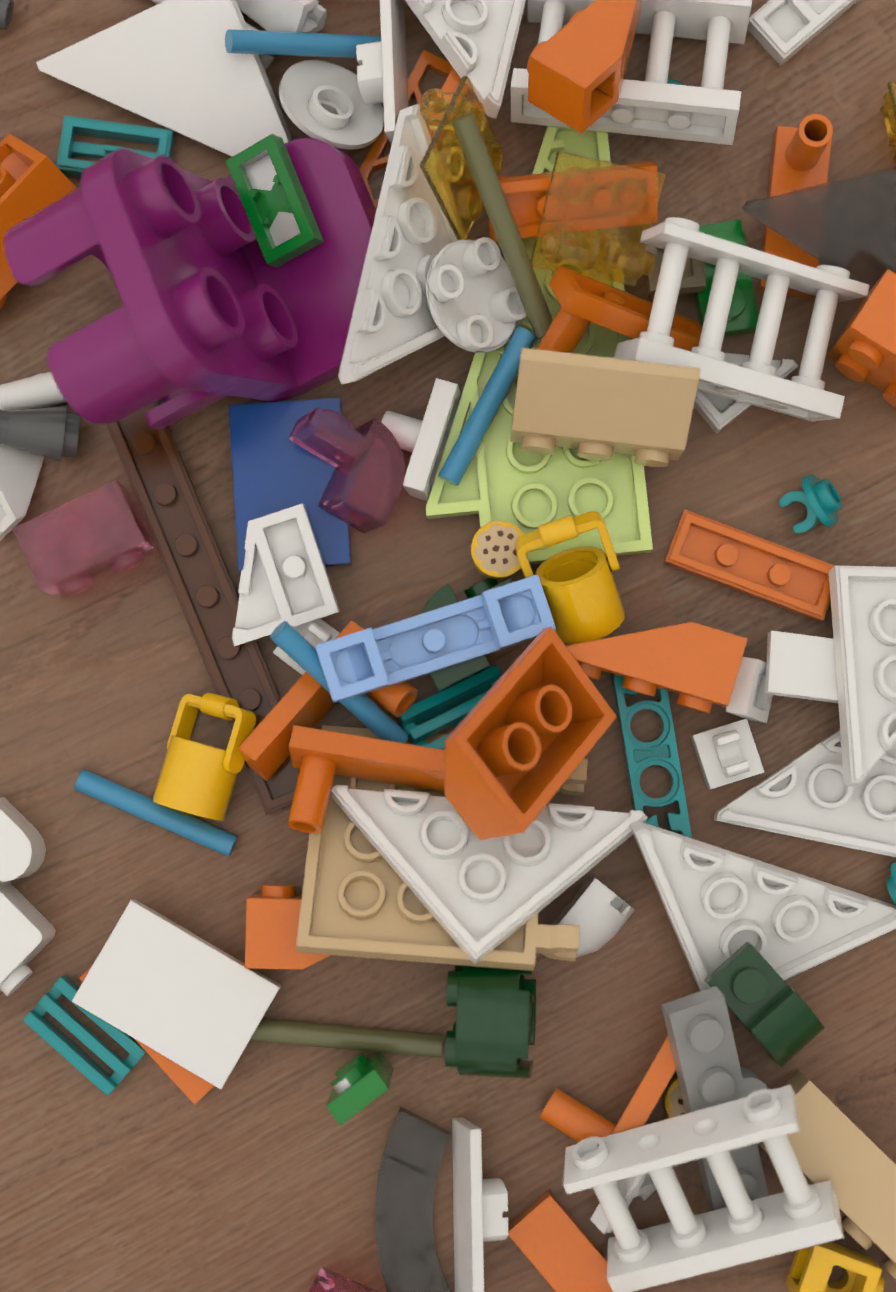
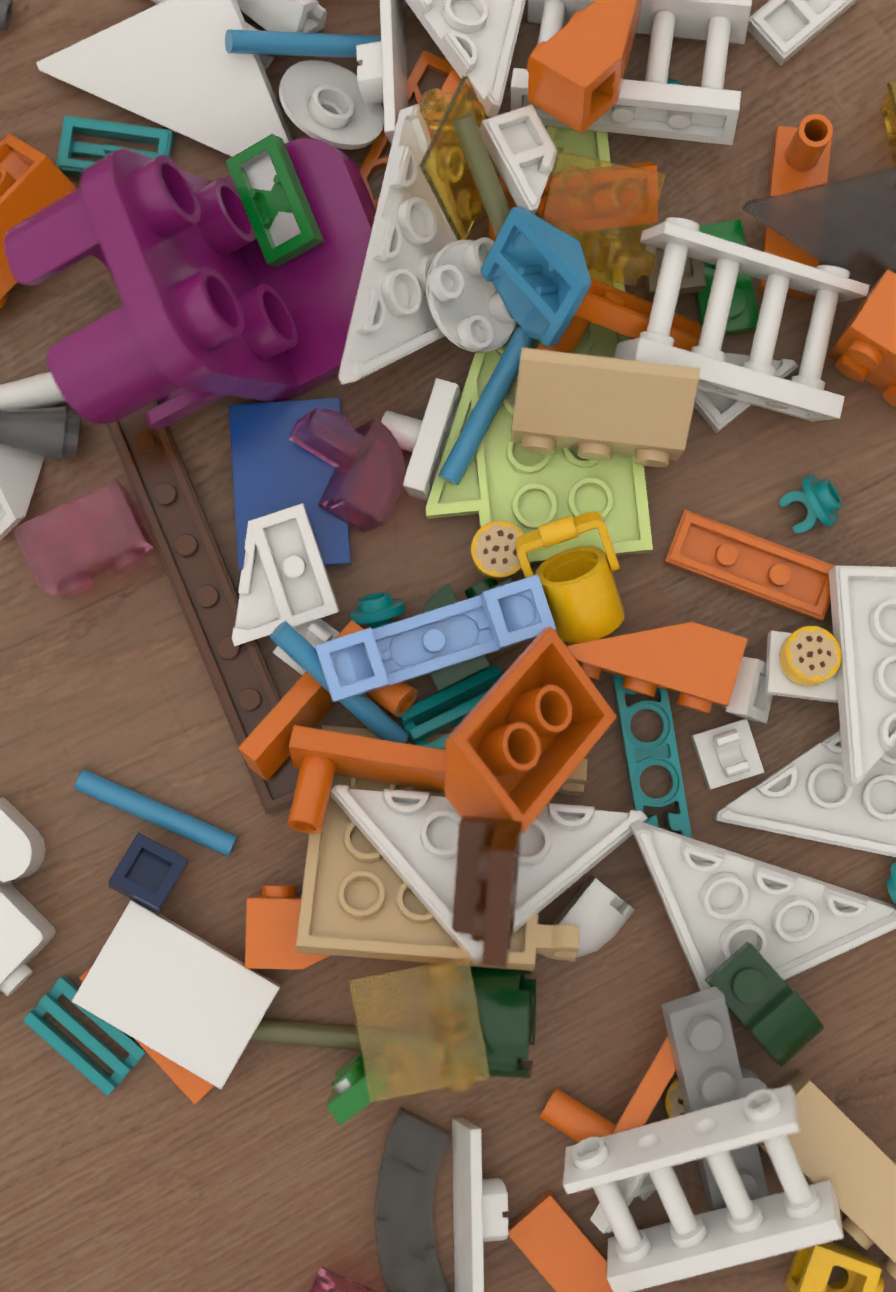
(148, 873): none -> dark blue tile
(197, 775): yellow piece -> none
(377, 609): none -> teal plate
(419, 1030): none -> clear yellow hinge
(487, 884): none -> reddish brown bracket
(521, 153): none -> white tile
(537, 274): none -> dark azure slope
(810, 656): none -> tile

